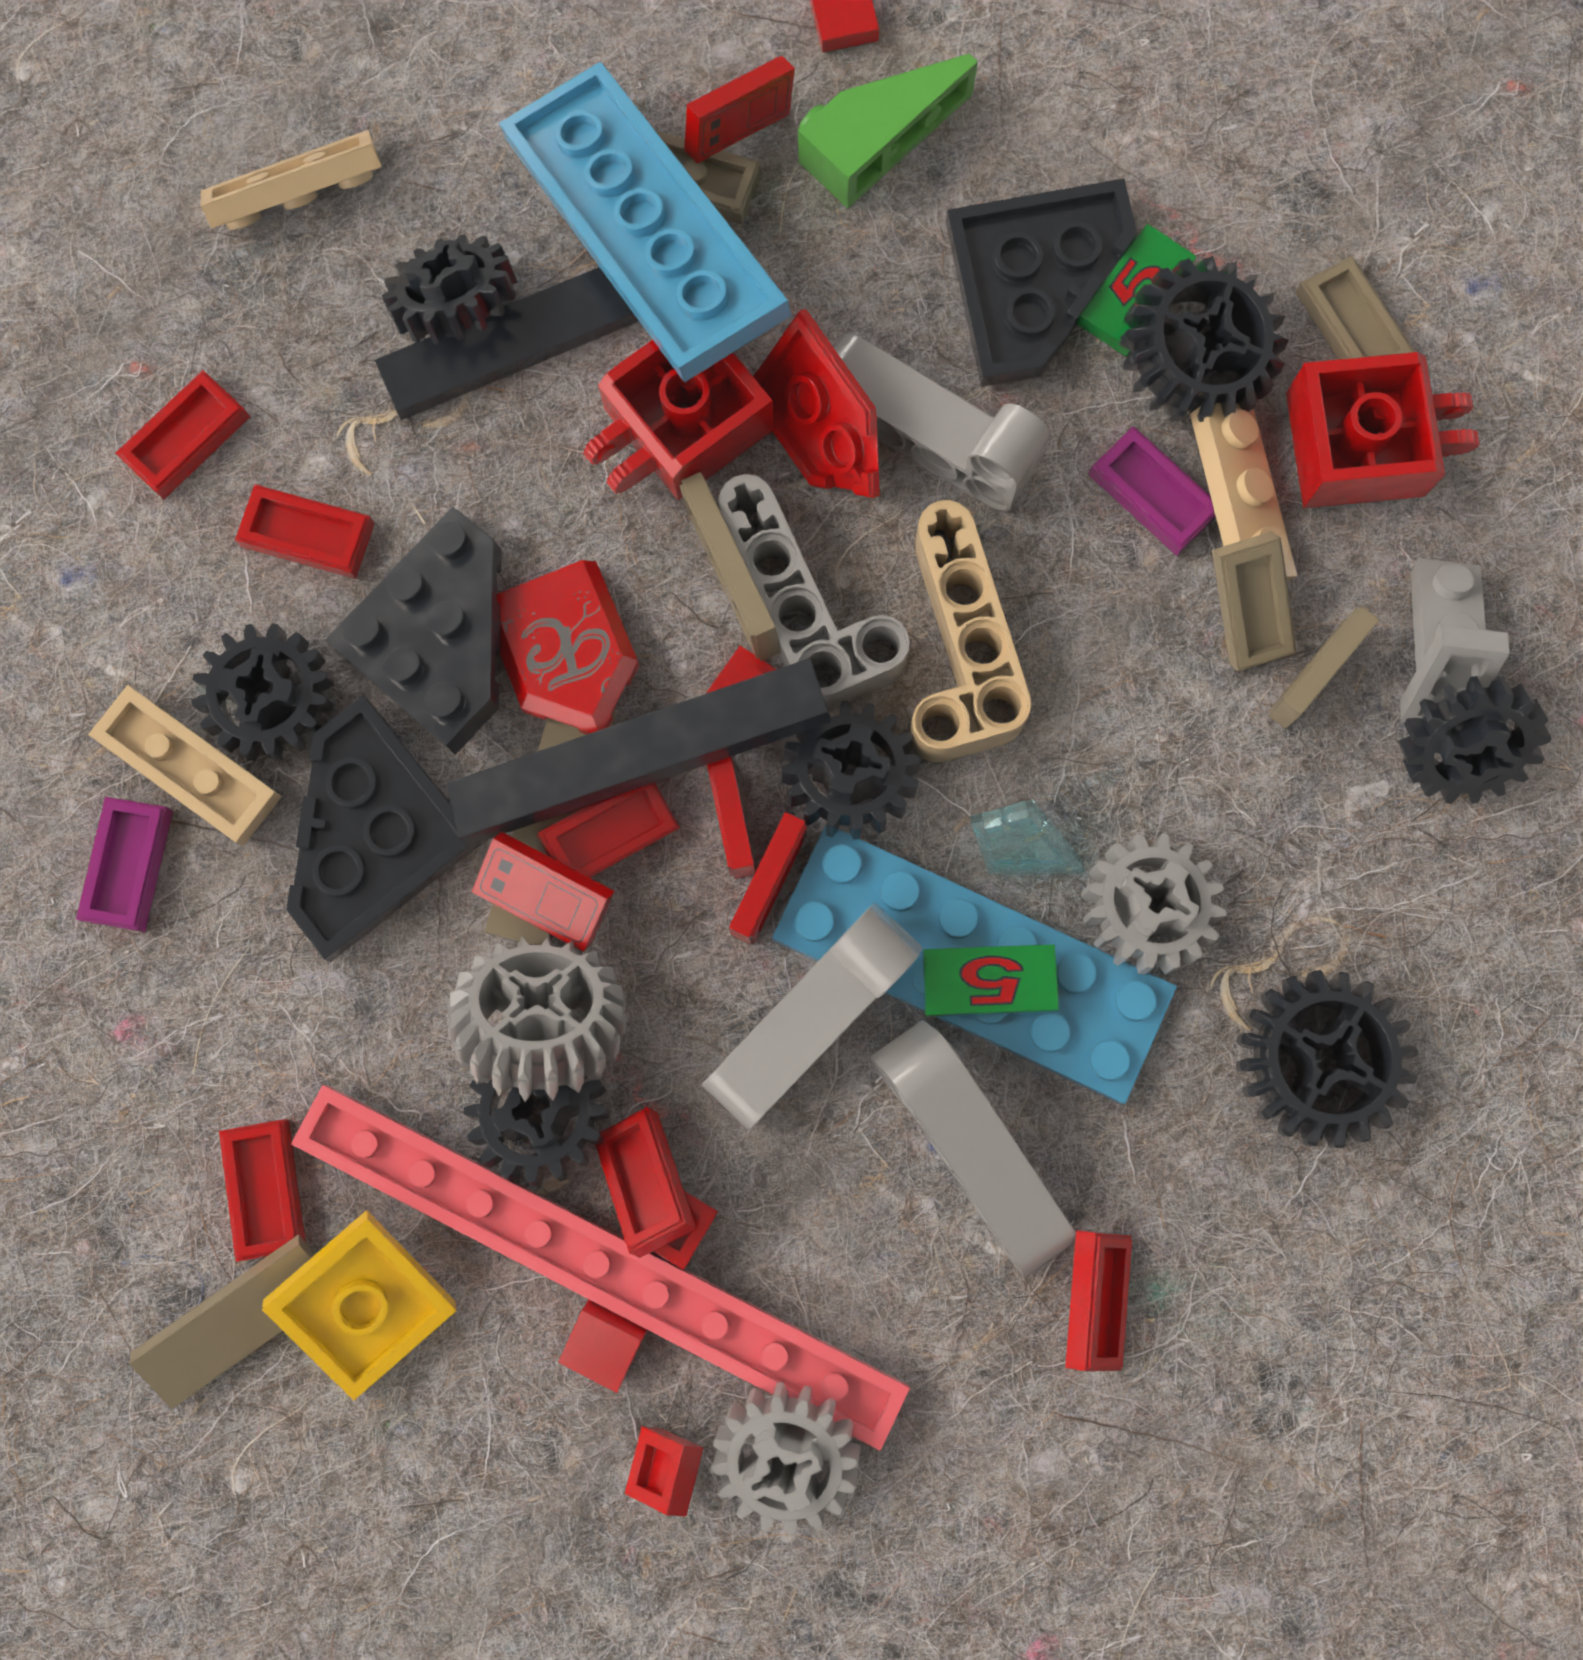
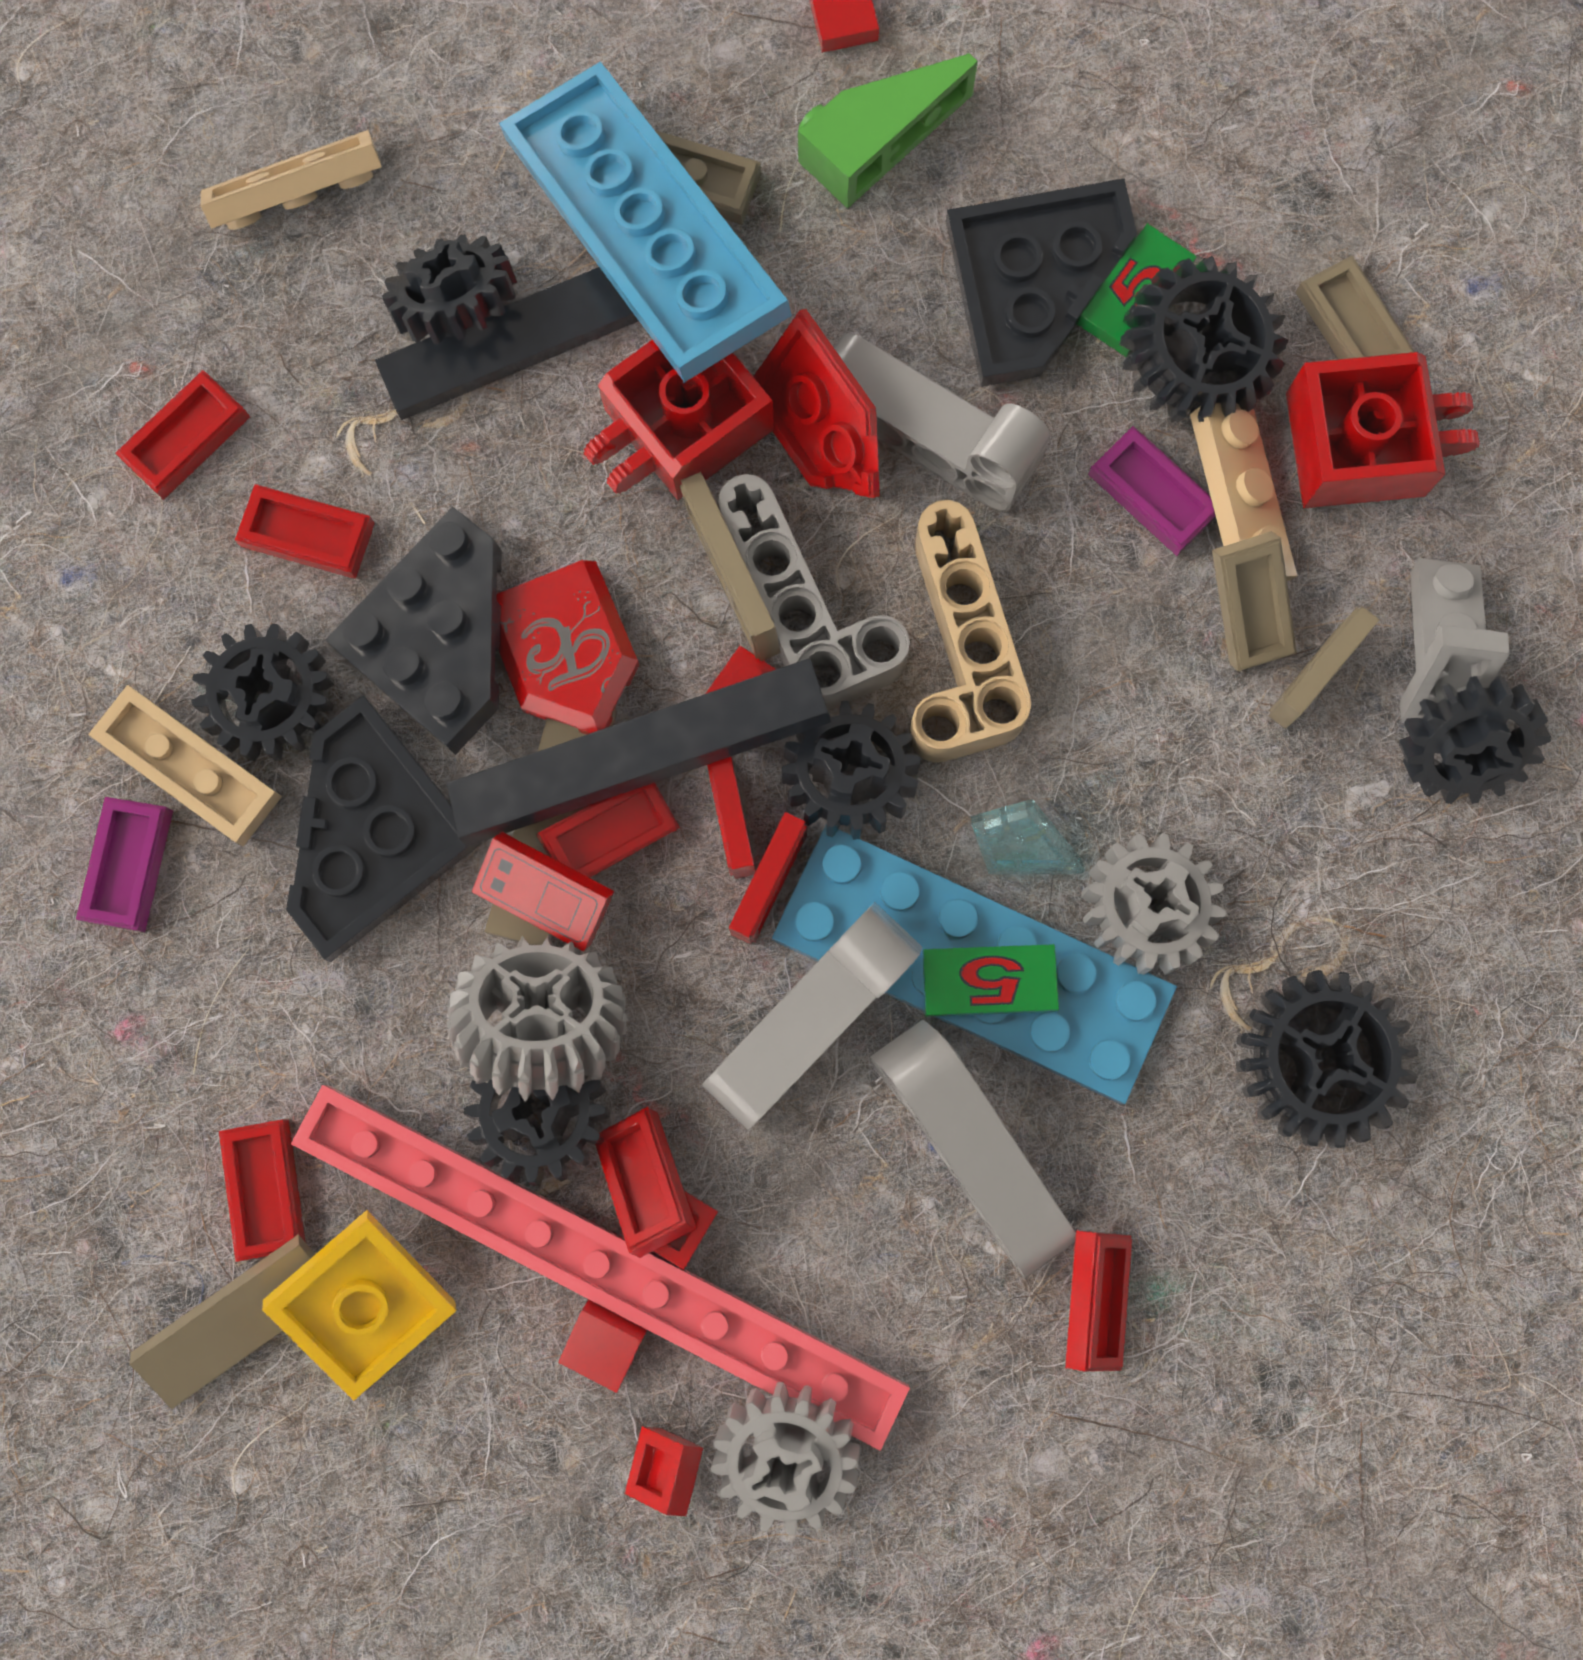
(738, 109): red tile -> none

